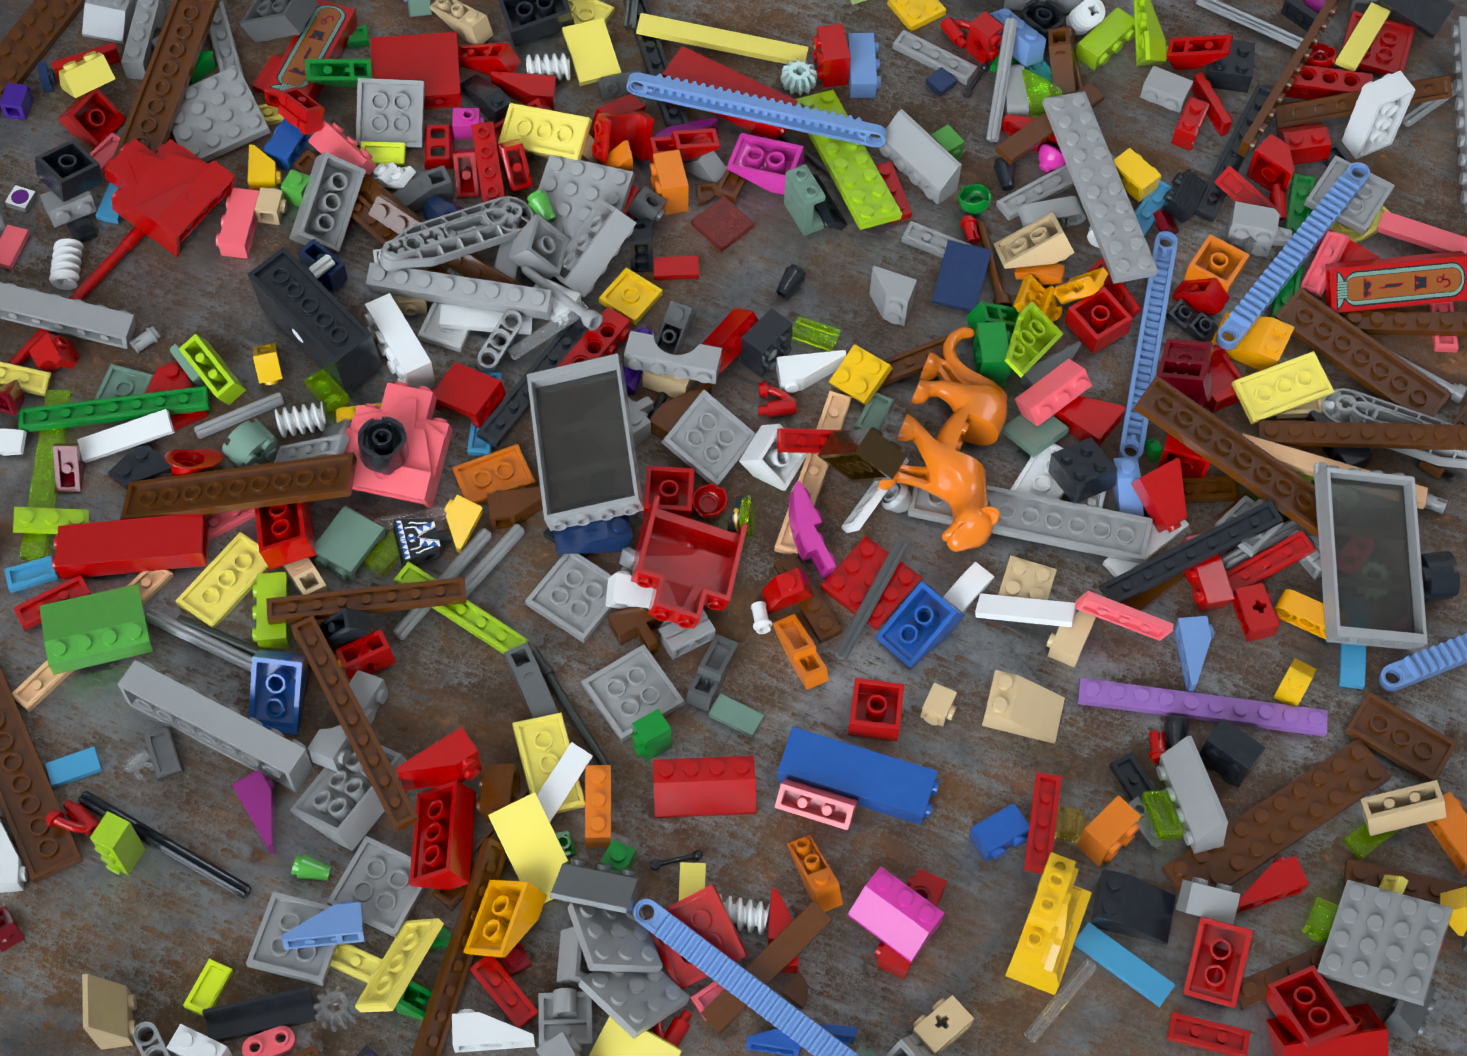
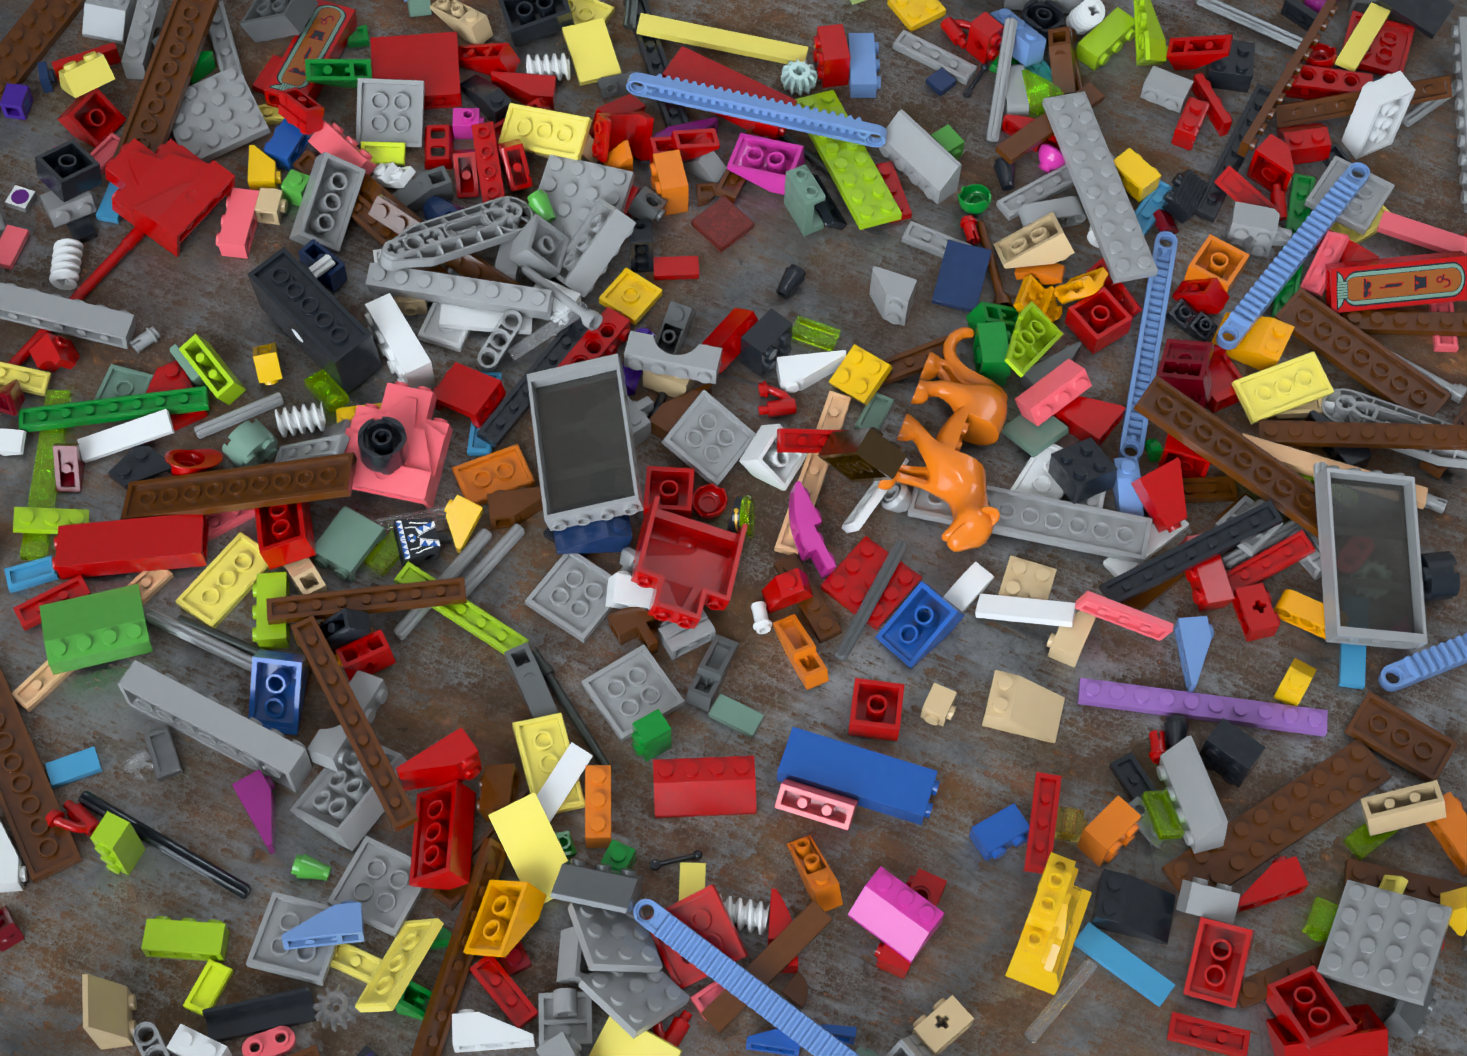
(185, 939): none -> lime brick

